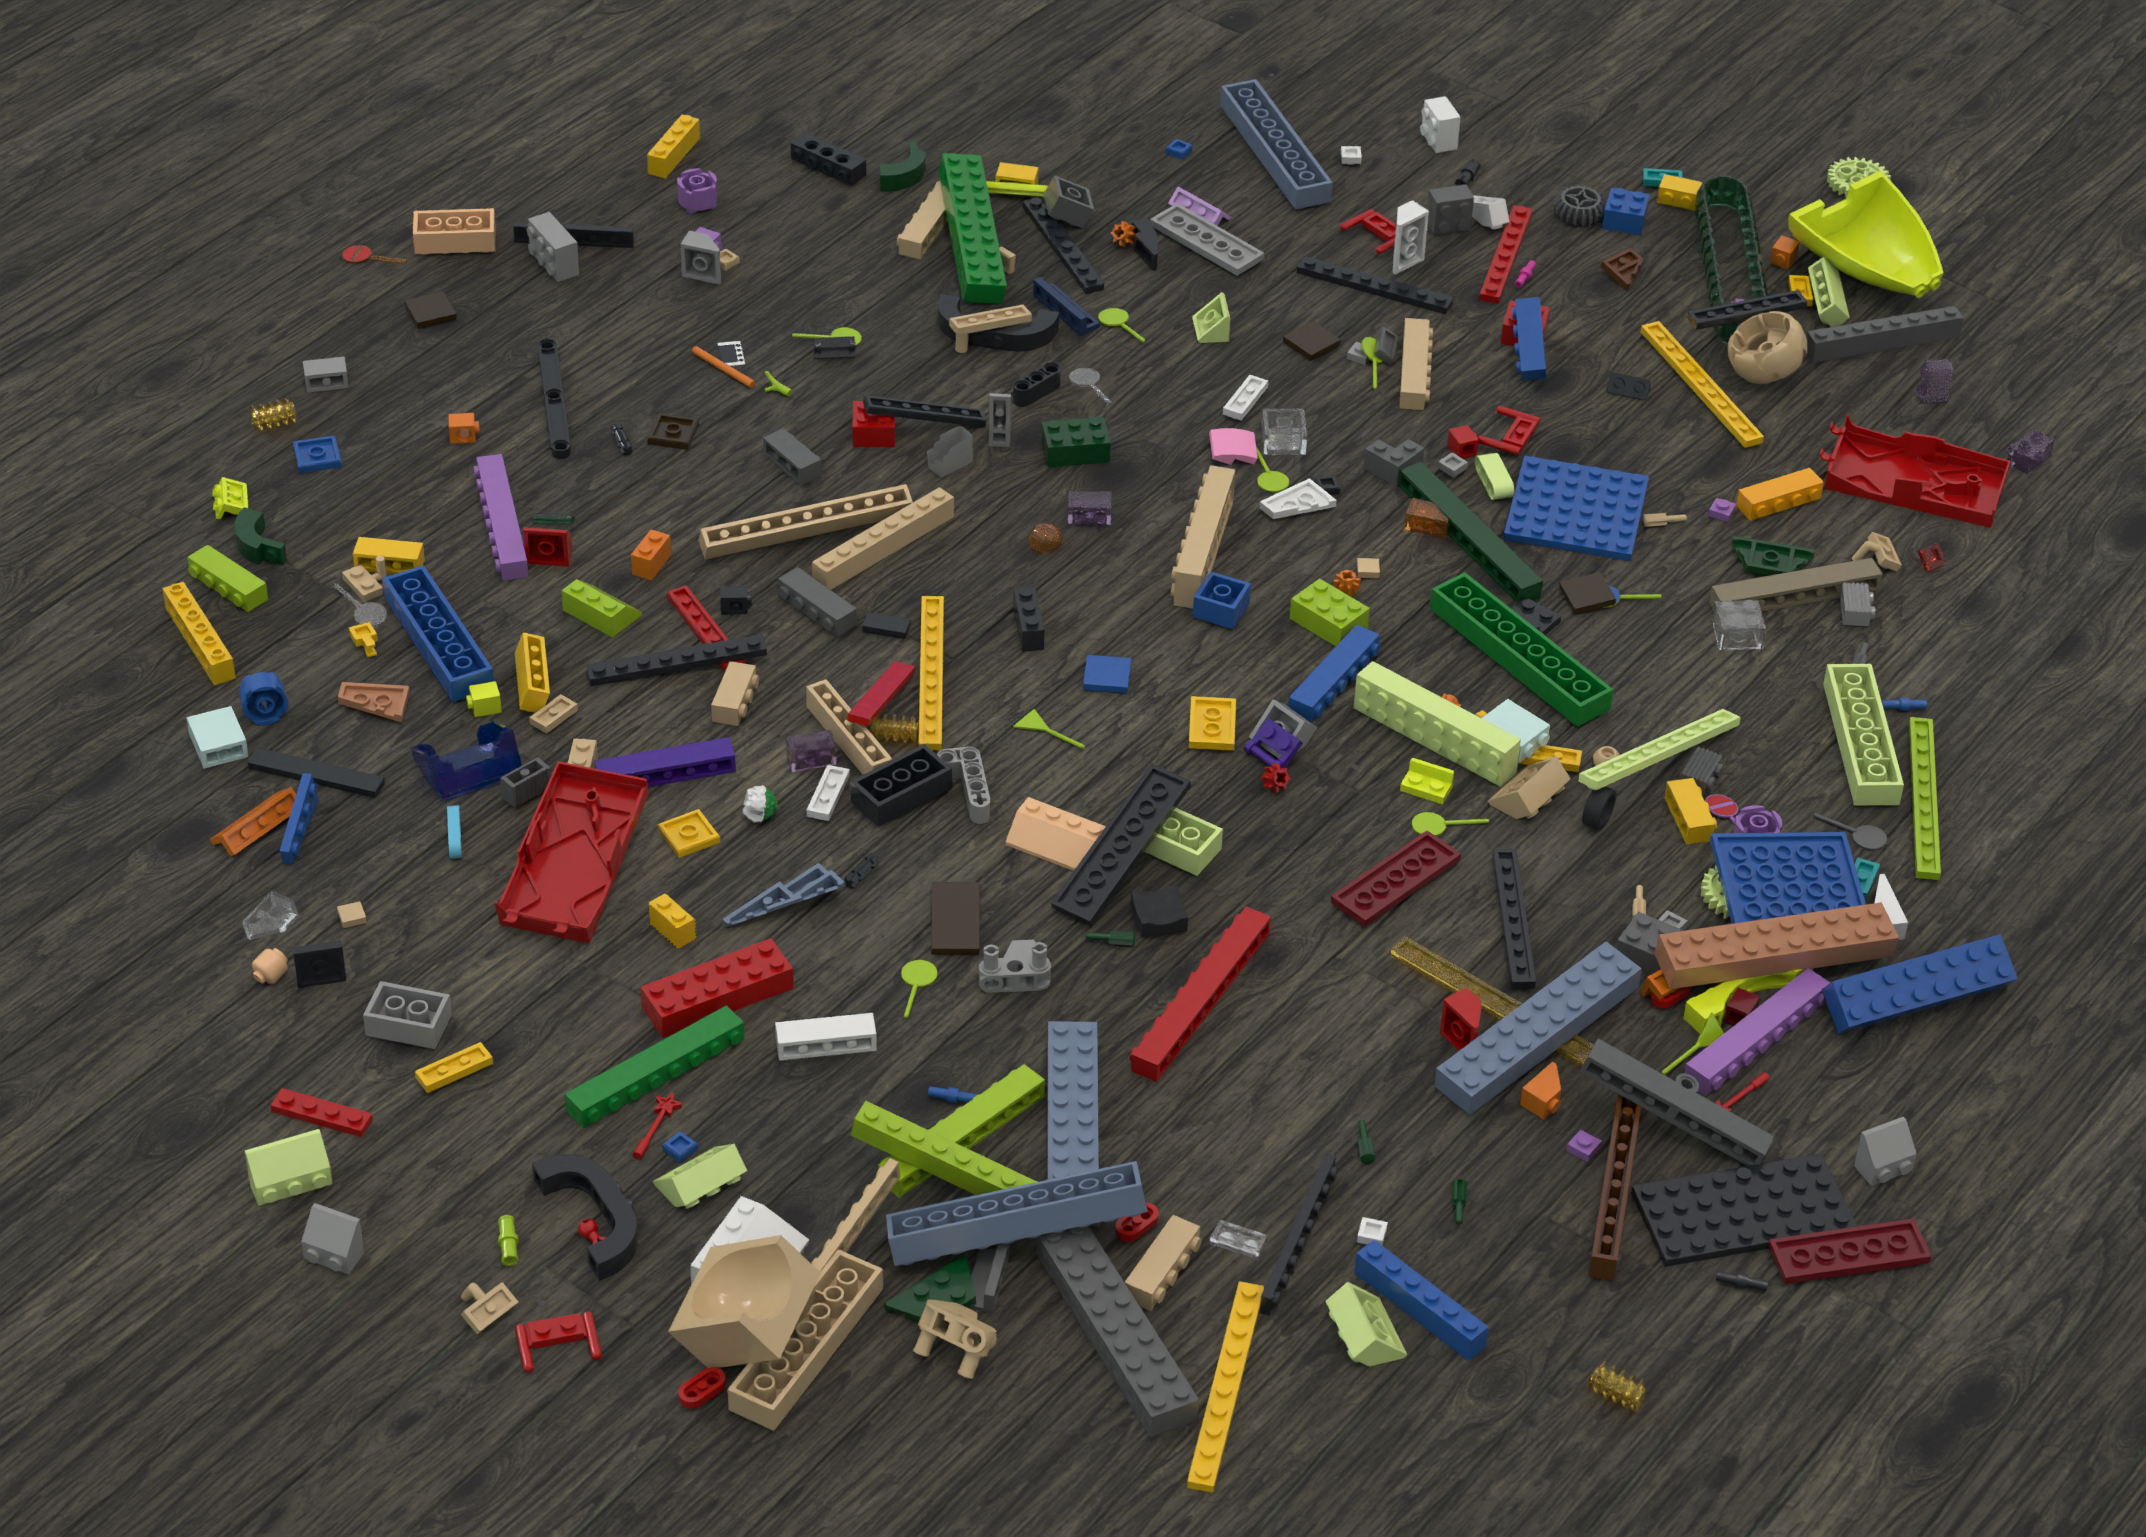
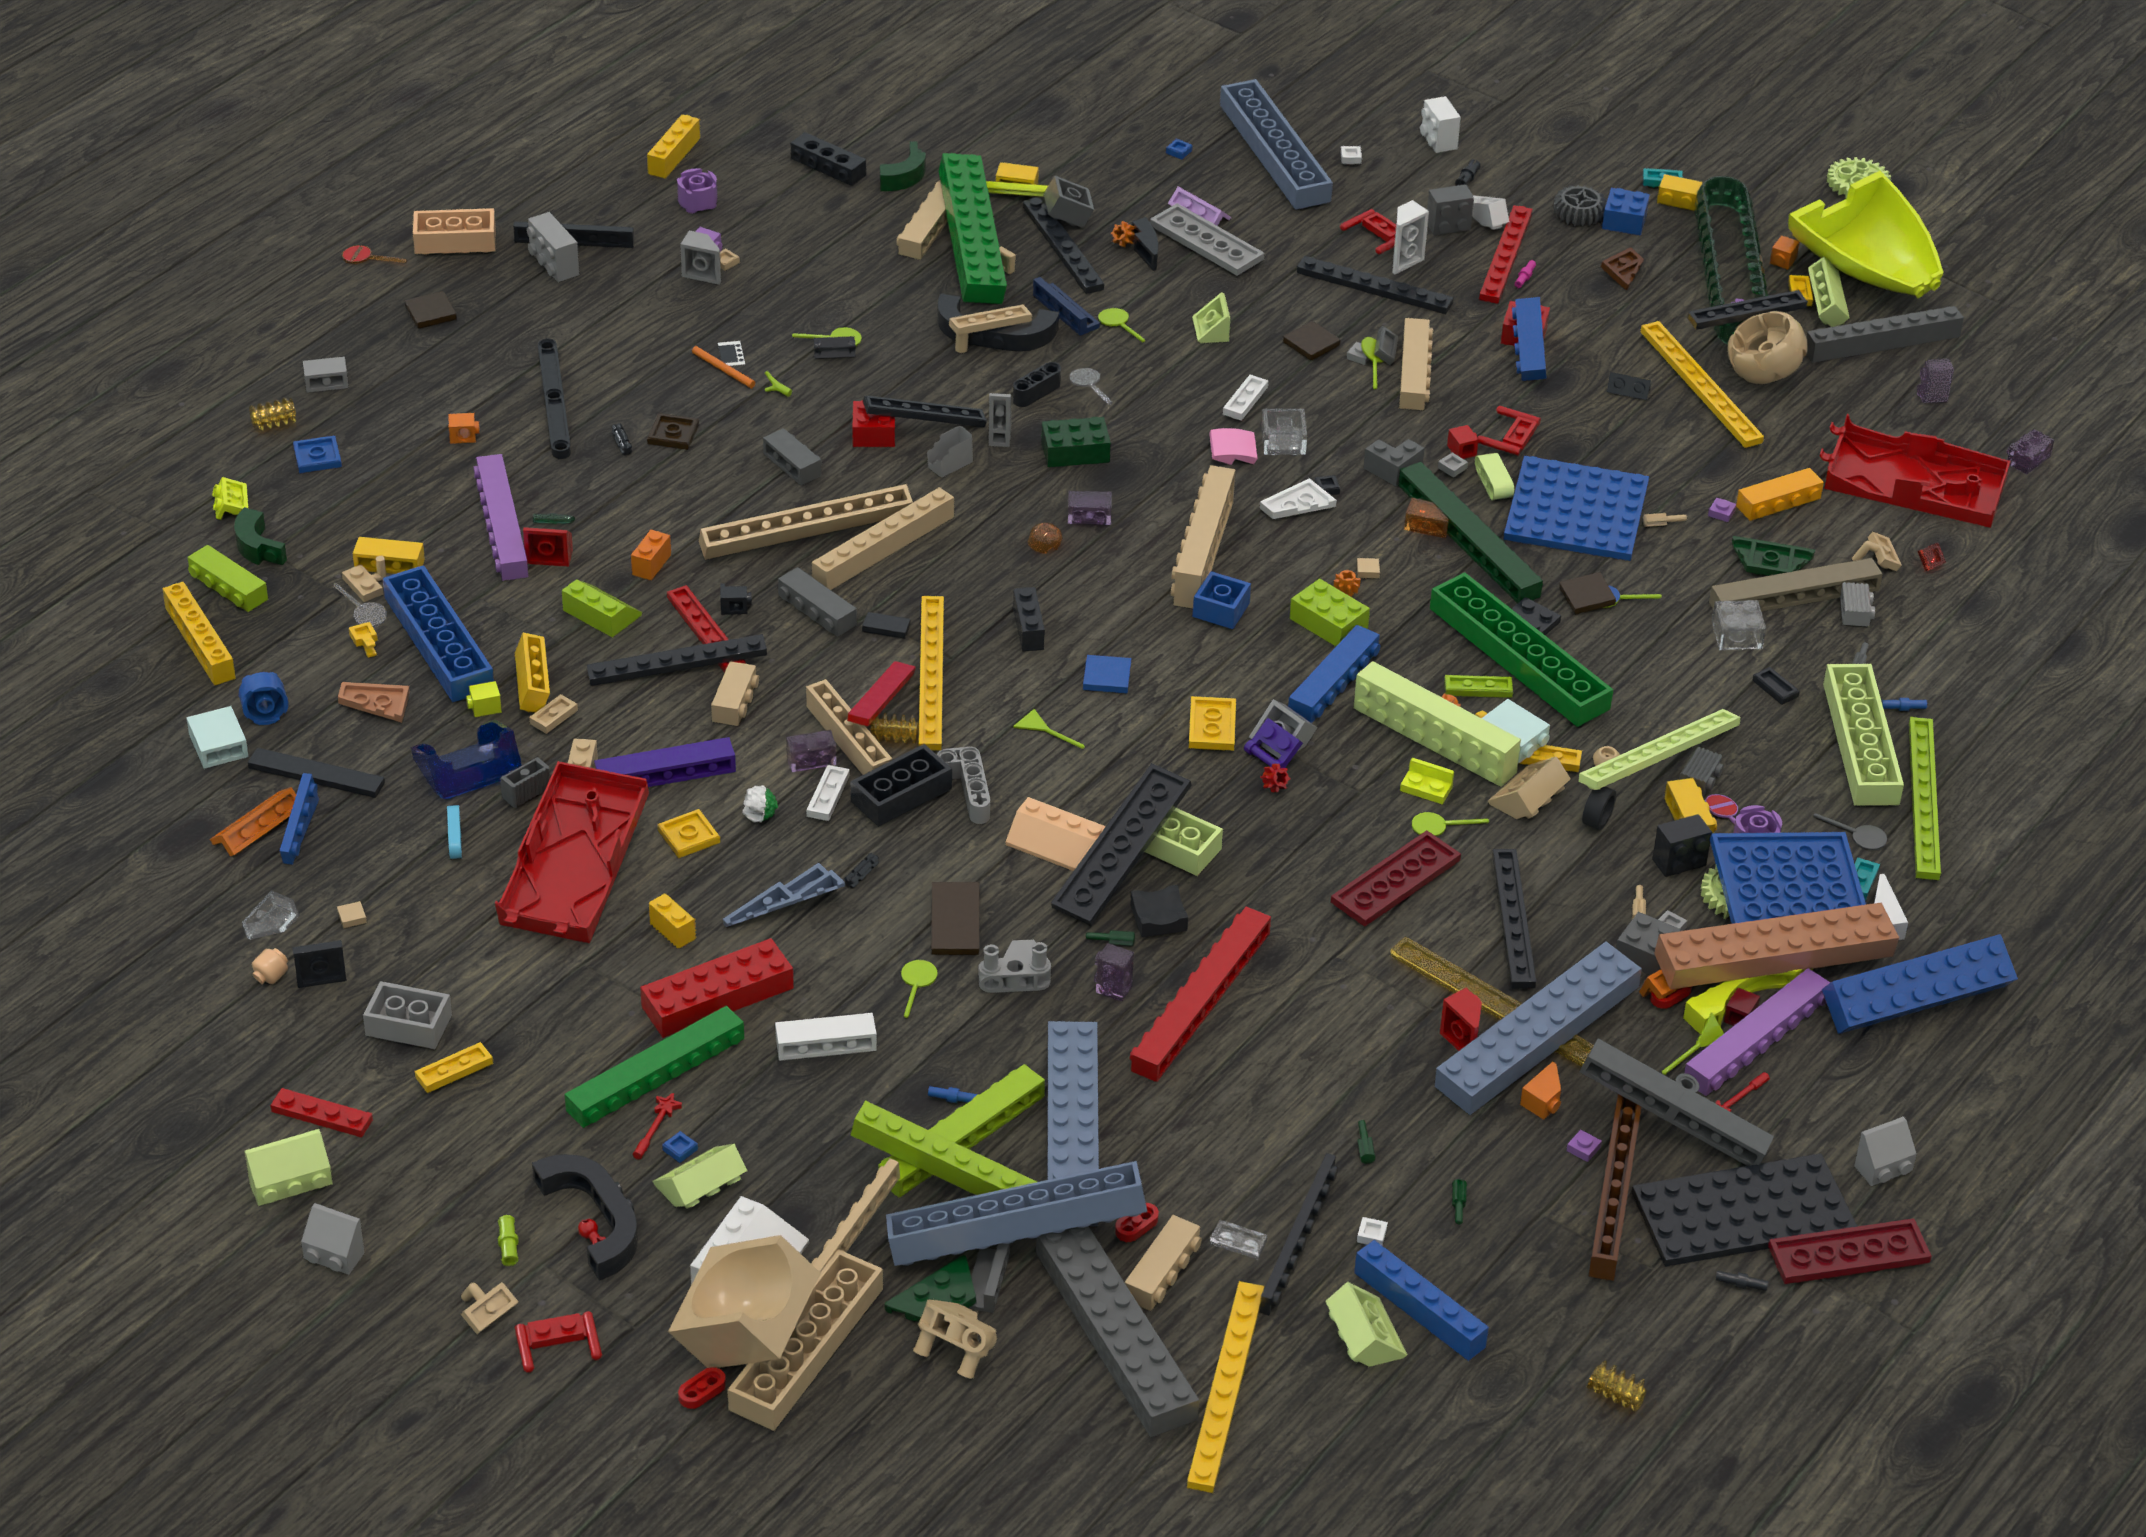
(1114, 972): none -> clear purple brick
(1271, 480): lime piece -> none
(1478, 686): none -> lime tile
(1681, 845): none -> black brick
(1775, 685): none -> black tile

